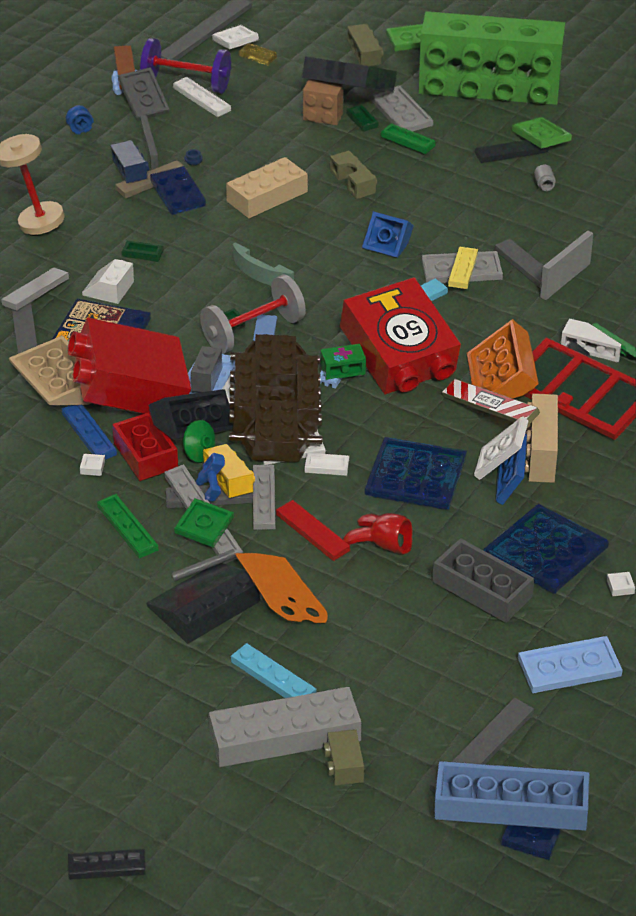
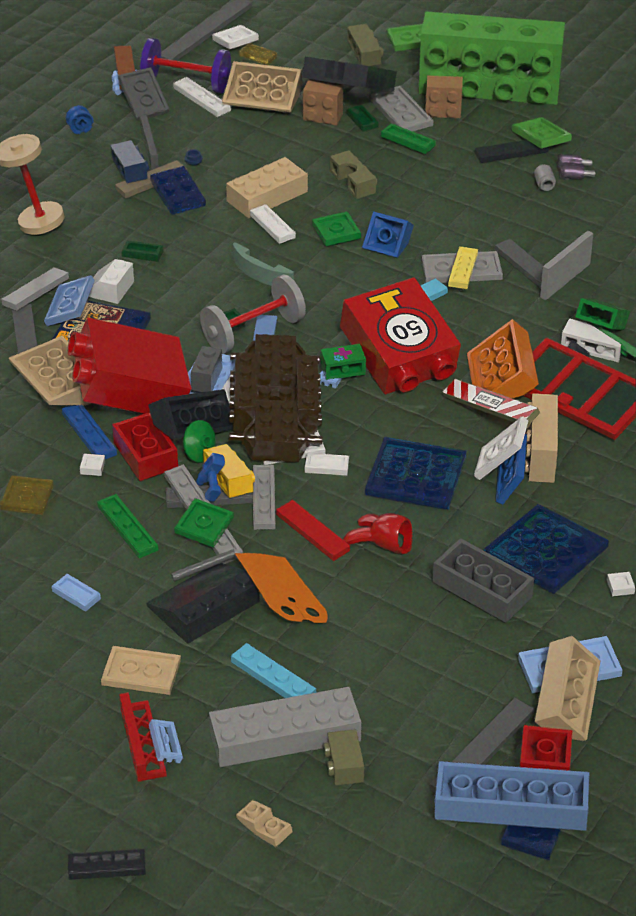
(26, 495): none -> clear yellow tile
(69, 300): none -> medium blue tile
(76, 592): none -> light blue tile
(137, 741): none -> red fence
(141, 670): none -> tan tile
(161, 740): none -> light blue tile
(262, 823): none -> tan slope
(263, 86): none -> tan slope
(272, 223): none -> white plate
(336, 228): none -> green plate
(444, 96): none -> medium nougat brick
(546, 748): none -> red brick
(568, 688): none -> tan slope
(573, 167): none -> clear purple piece
(602, 313): none -> green brick

